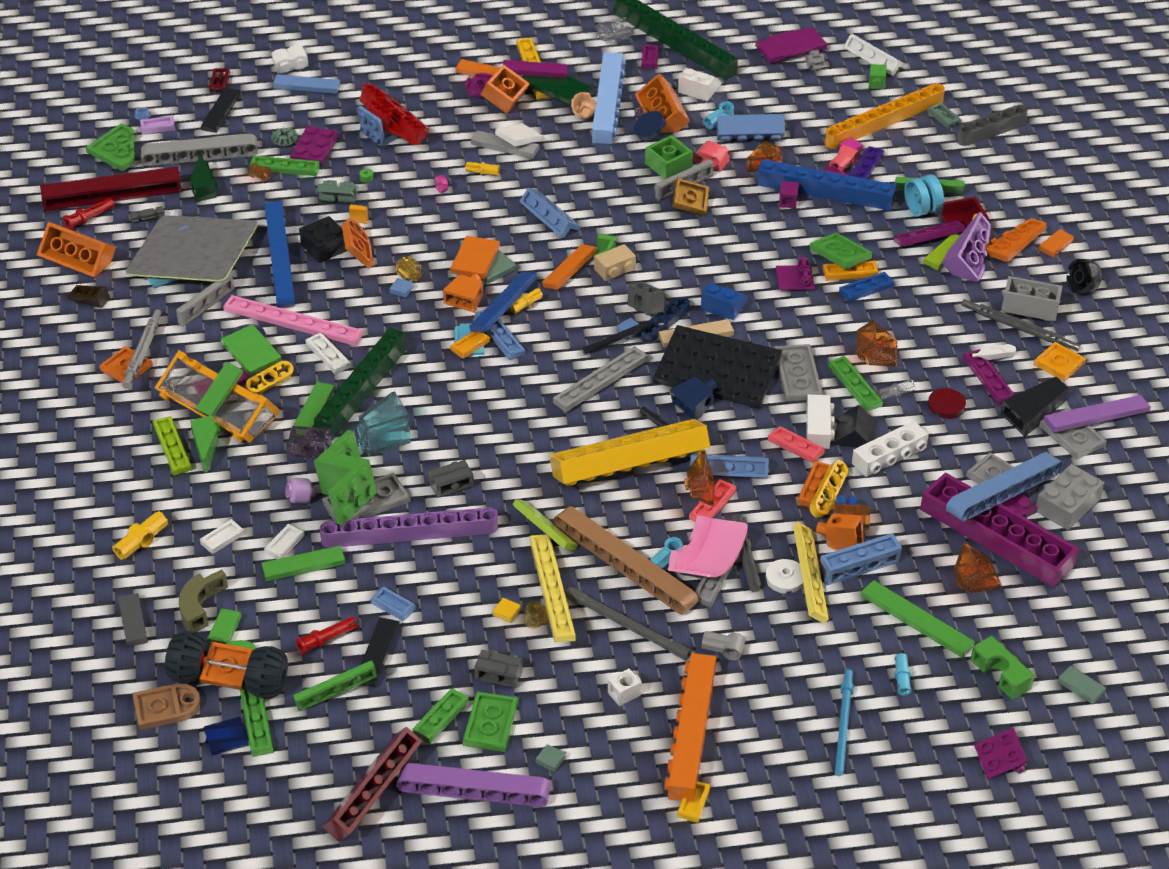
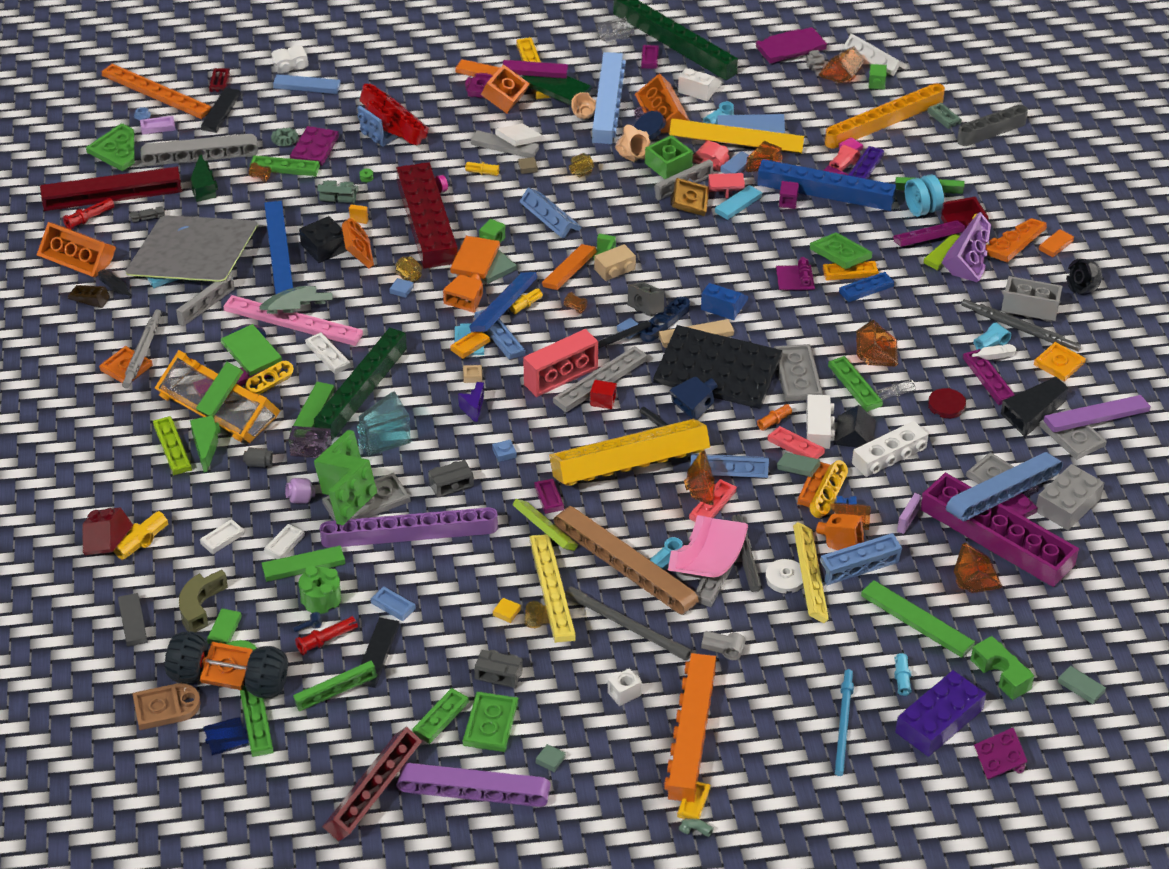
(104, 530): none -> dark red slope
(113, 282): none -> black piece
(156, 91): none -> orange tile
(258, 457): none -> dark grey brick
(294, 298): none -> sand green slope
(315, 622): none -> dark blue hand
(319, 589): none -> bright green brick
(426, 215): none -> dark red brick
(472, 373): none -> tan tile
(472, 403): none -> dark purple slope
(492, 230): none -> bright green brick
(504, 450): none -> medium blue plate
(527, 165): none -> dark tan tile
(549, 496): none -> magenta tile
(560, 362): none -> coral brick
(575, 302): none -> clear orange bush
(581, 165): none -> clear yellow head
(603, 394): none -> red panel
(632, 143): none -> light nougat piece
(697, 824): none -> sand green arm
(726, 183): none -> coral panel
(734, 135): none -> yellow tile
(736, 164): none -> medium blue tile
(738, 202): none -> medium azure tile
(774, 417): none -> orange axle
(798, 464): none -> sand green tile
(843, 66): none -> clear orange slope
(909, 513): none -> lavender tile
(940, 713): none -> dark purple brick
(995, 335): none -> medium azure piece

